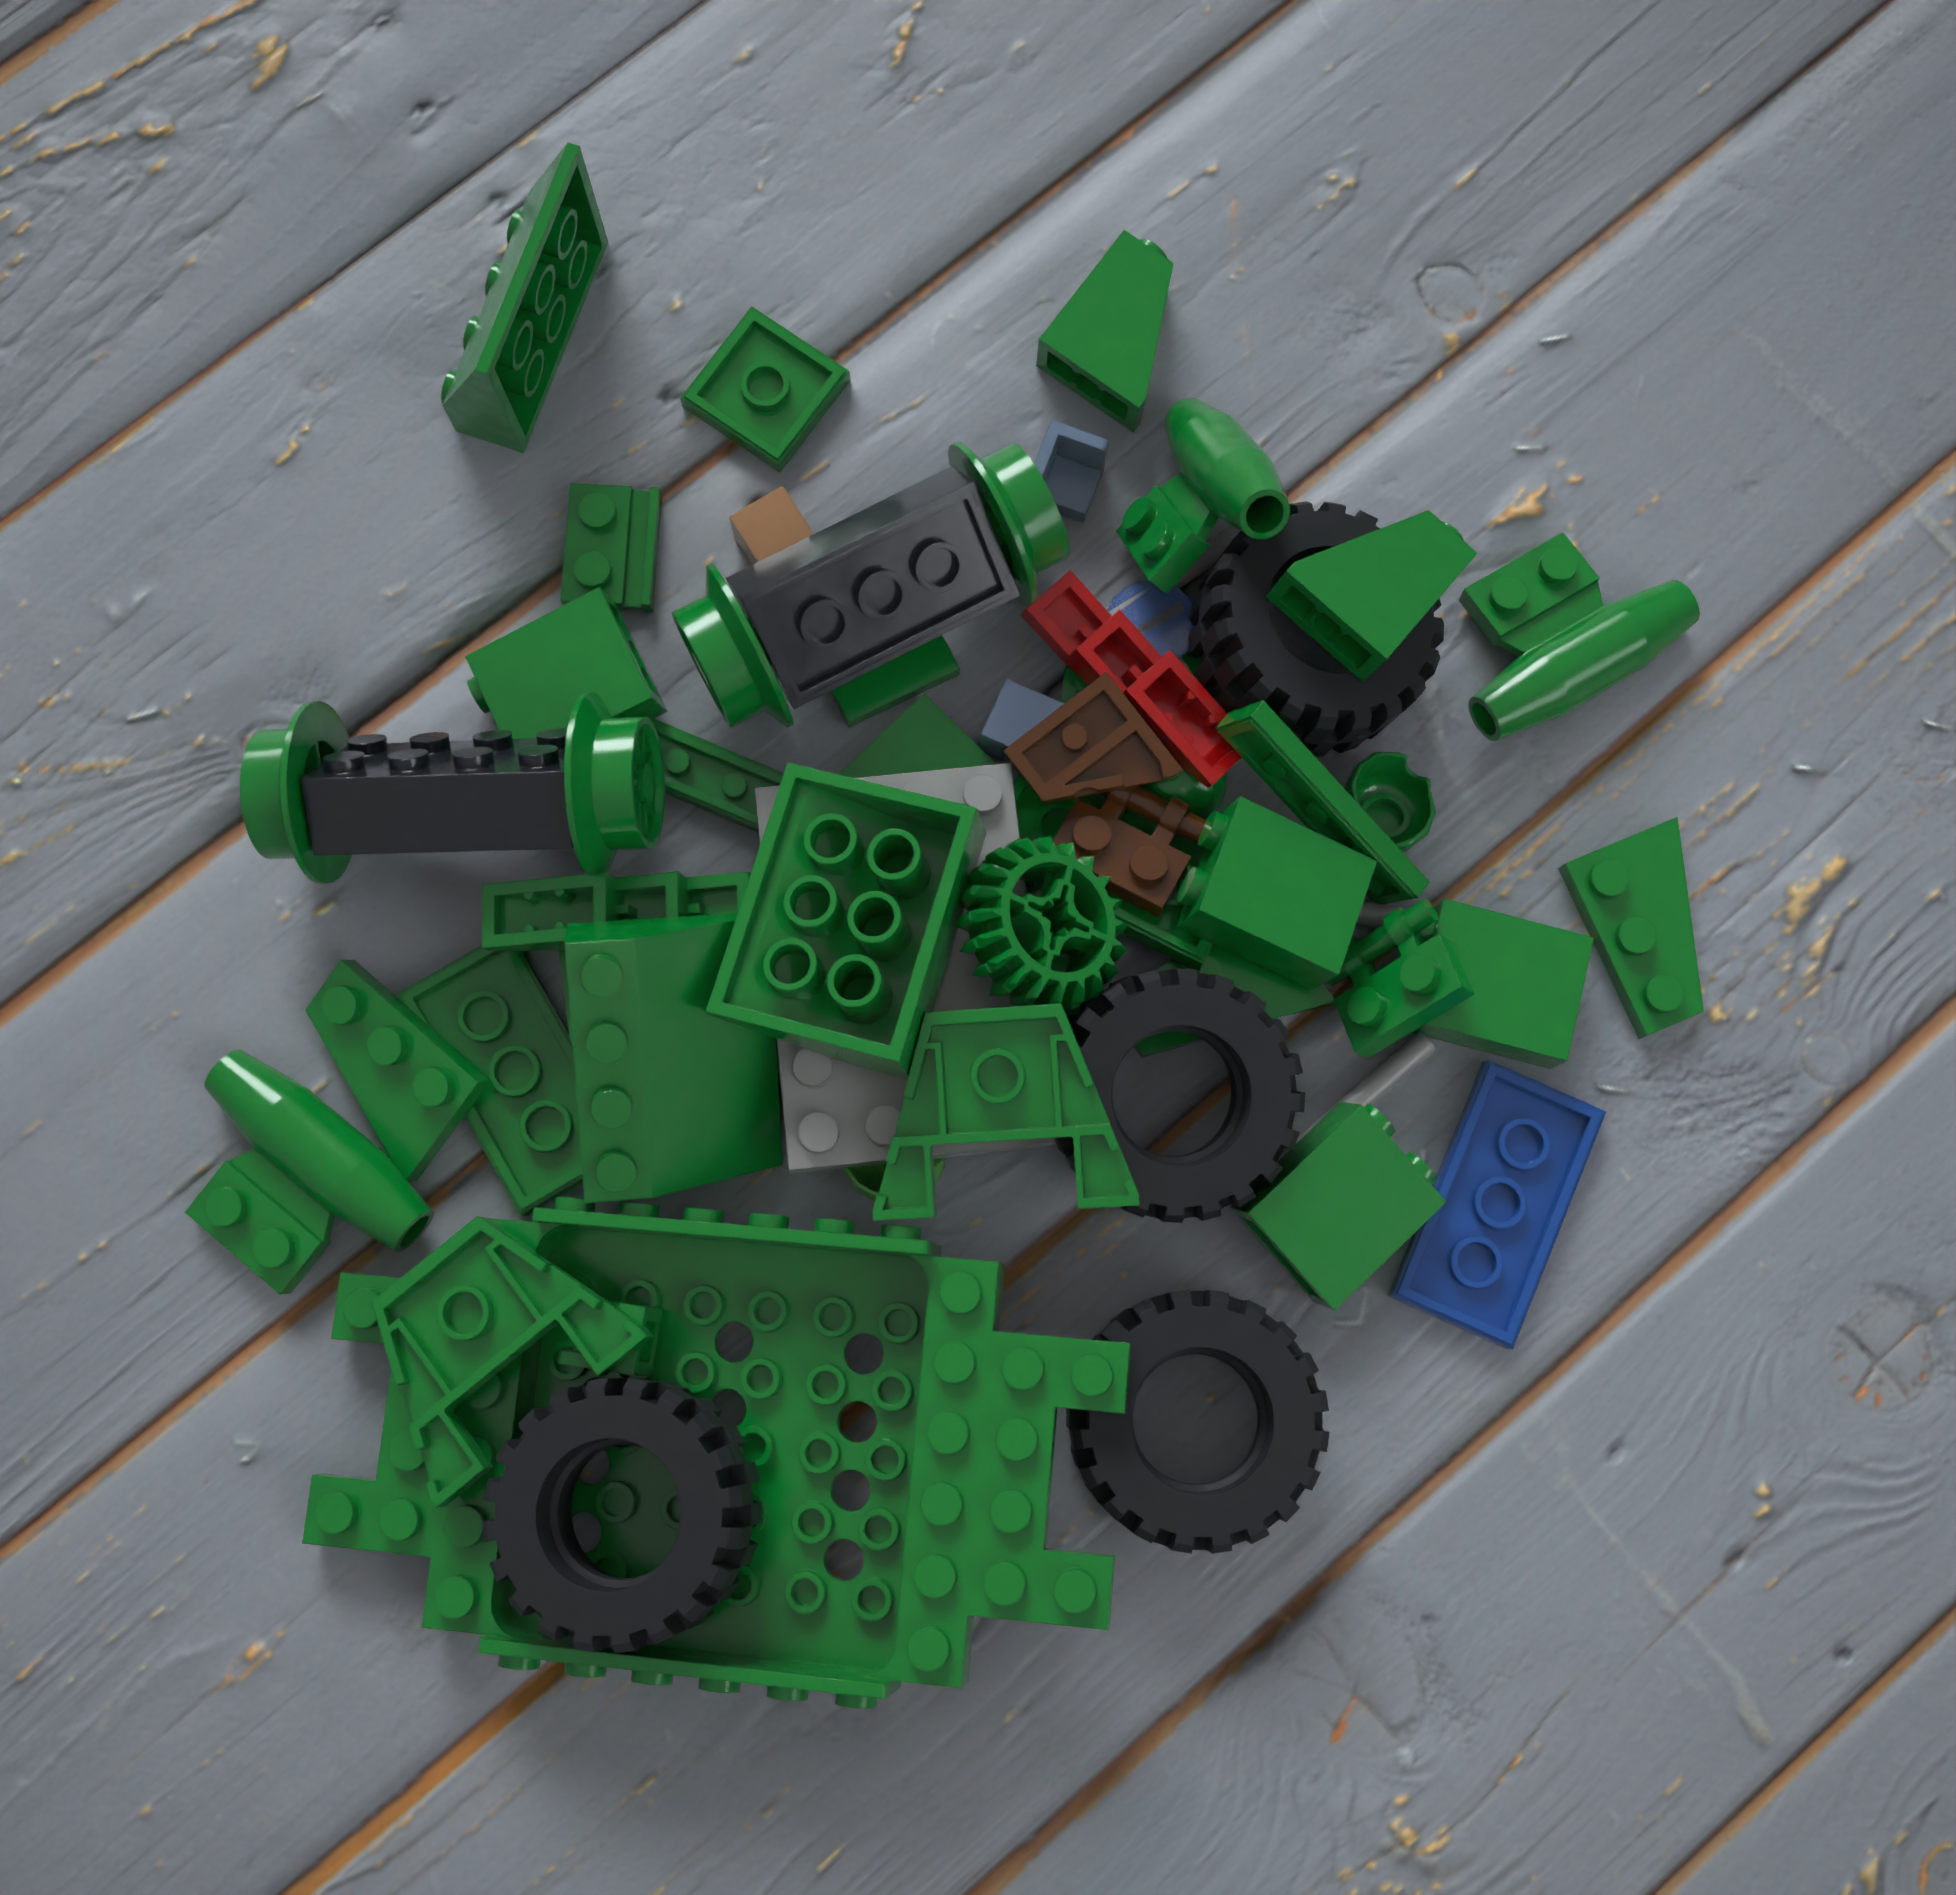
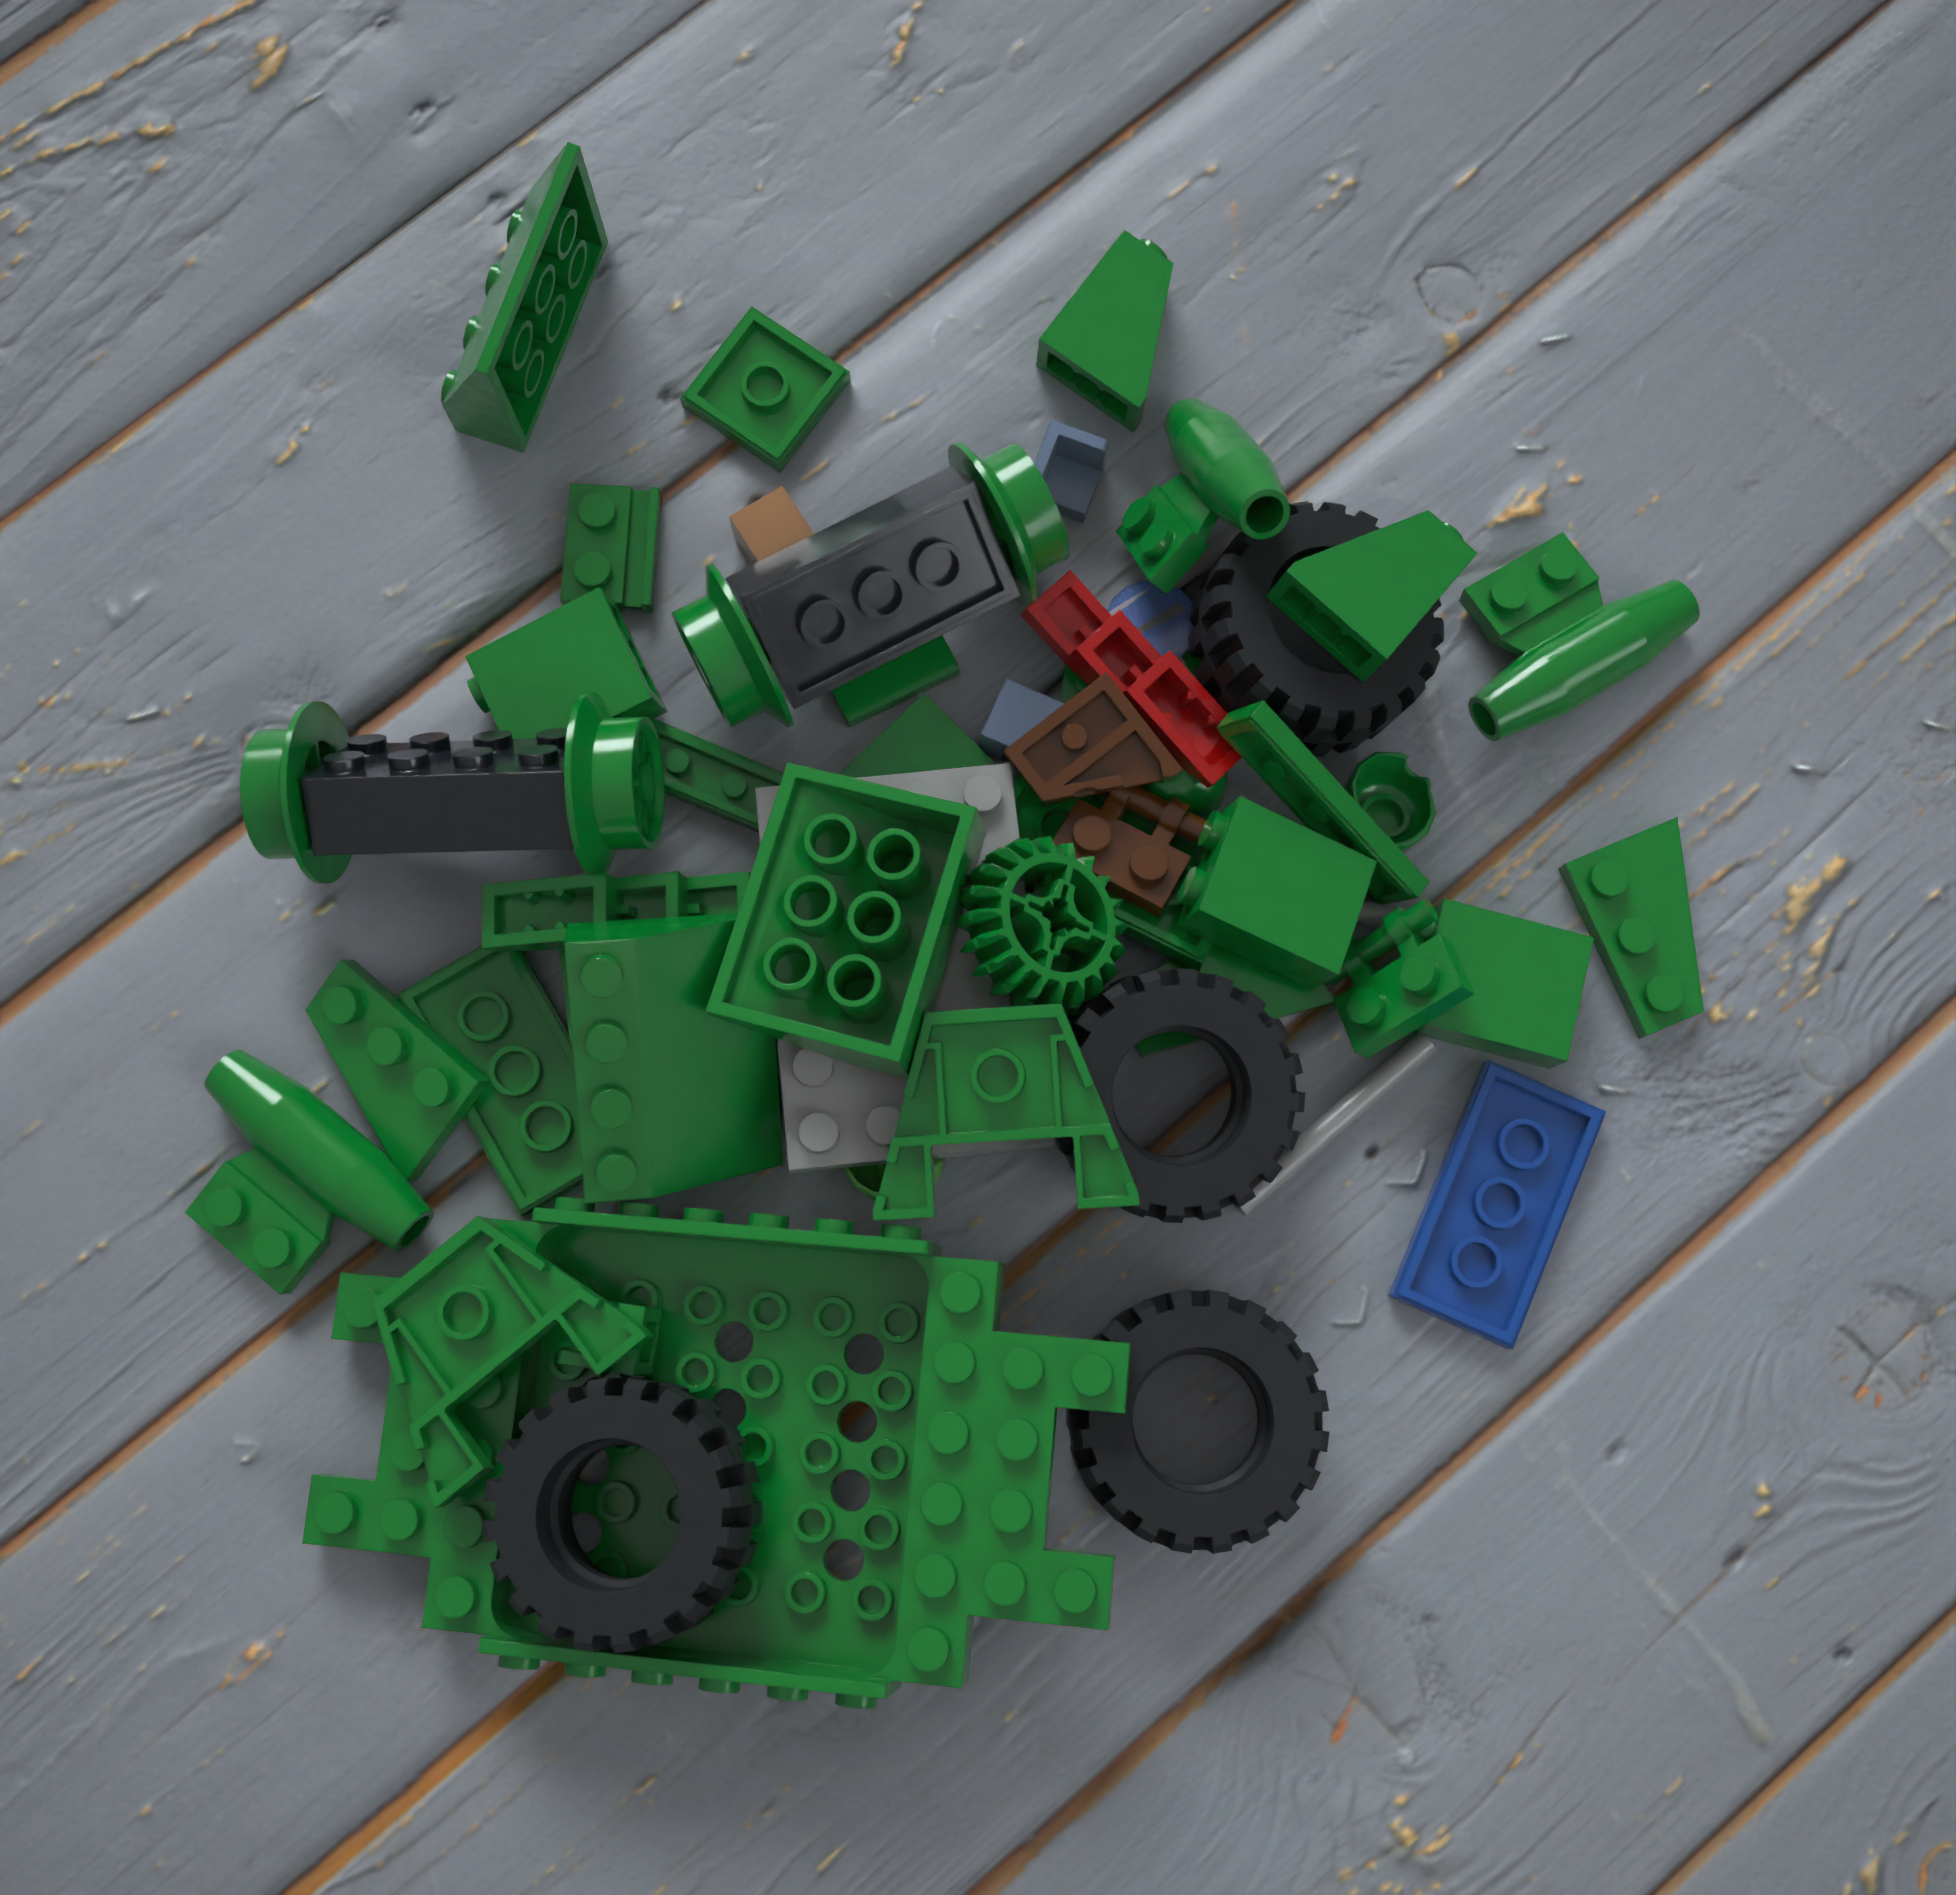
(1341, 1203): green brick -> none

